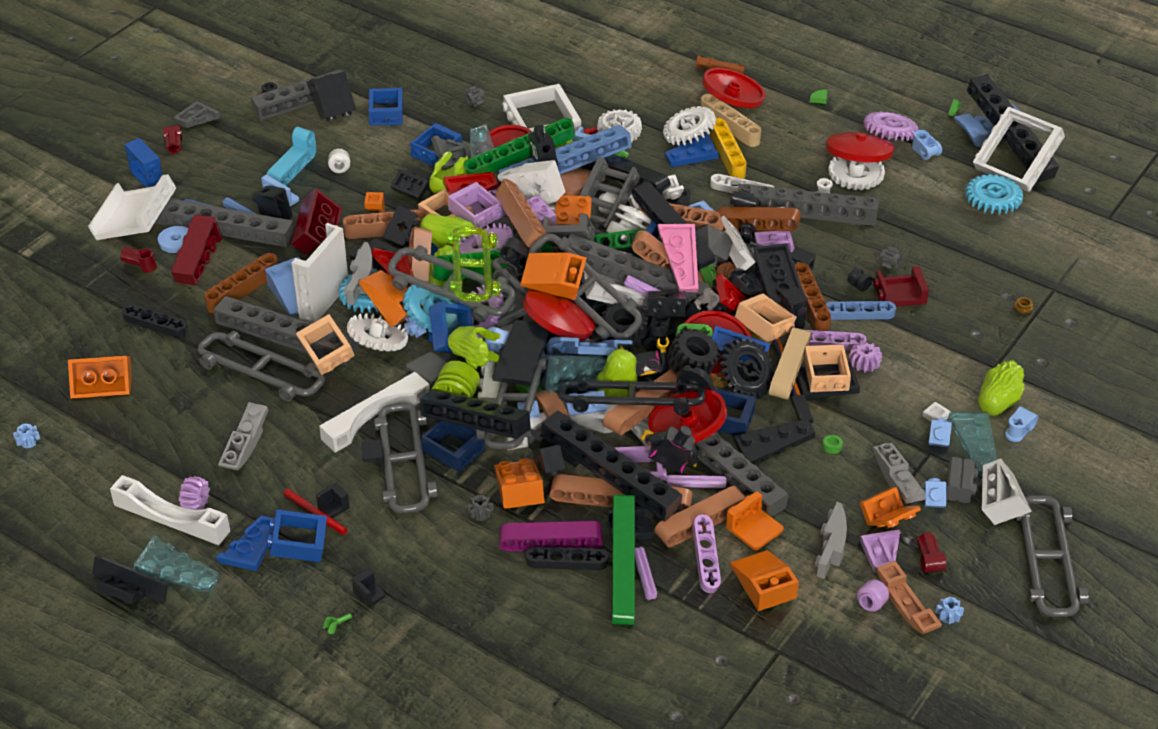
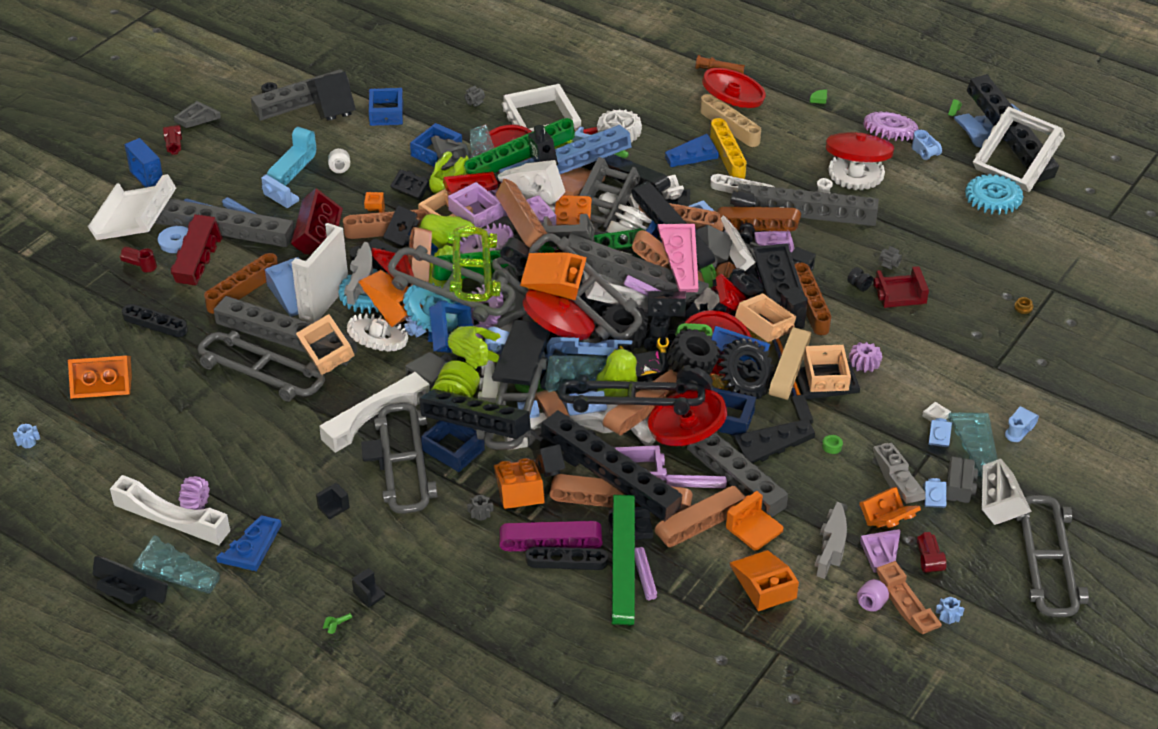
(244, 438): light grey slope -> none
(273, 202): black torso -> none
(292, 549): blue window -> none
(313, 510): red bar -> none
(672, 447): black torso -> none
(689, 125): white gear -> none
(706, 553): lavender beam -> none
(830, 336): lavender beam -> none
(886, 310): medium blue beam -> none
(1001, 388): lime hair -> none

